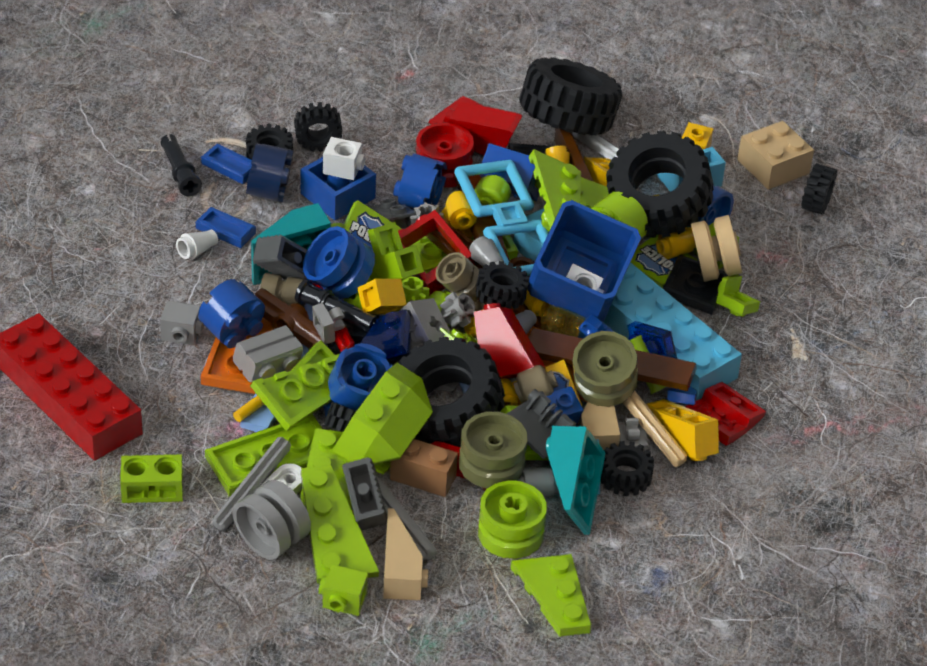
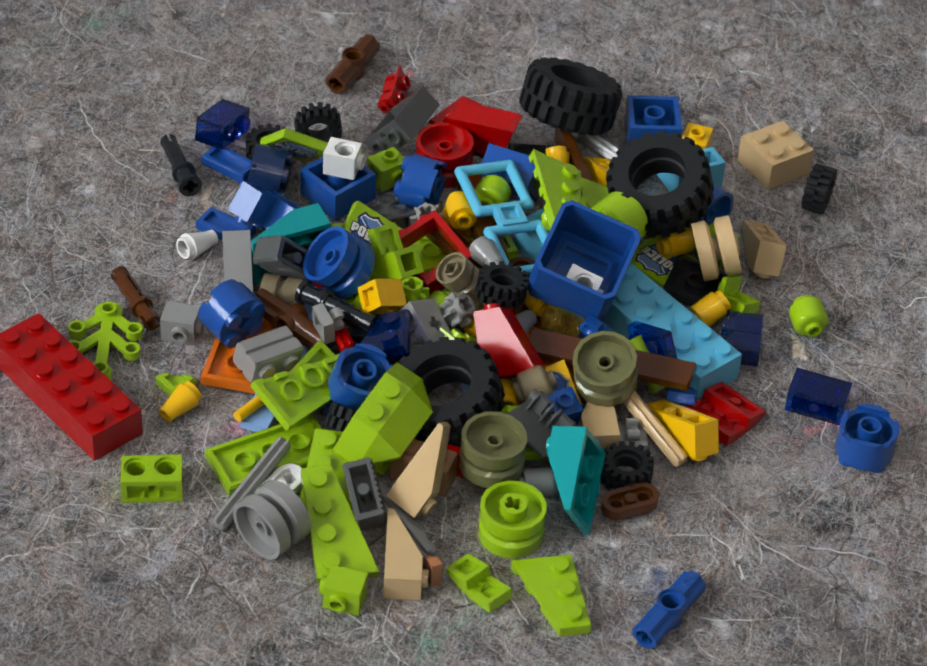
(107, 315): none -> lime plant
(140, 305): none -> reddish brown pin
(169, 382): none -> lime tile
(182, 400): none -> yellow cone
(222, 124): none -> clear blue brick
(237, 256): none -> light grey slope
(260, 205): none -> blue brick
(304, 146): none -> lime tile
(352, 63): none -> reddish brown piece
(387, 168): none -> lime brick
(394, 90): none -> red hinge
(402, 121): none -> dark grey window
(422, 477): none -> tan slope
(434, 568): none -> nougat tile
(476, 582): none -> lime slope
(626, 501): none -> reddish brown plate
(651, 115): none -> blue brick
(669, 609): none -> blue piece
(711, 308): none -> yellow brick
(744, 334): none -> clear blue brick
(763, 249): none -> tan slope
(808, 316): none -> lime head
(818, 396): none -> clear blue brick
(867, 438): none -> blue brick

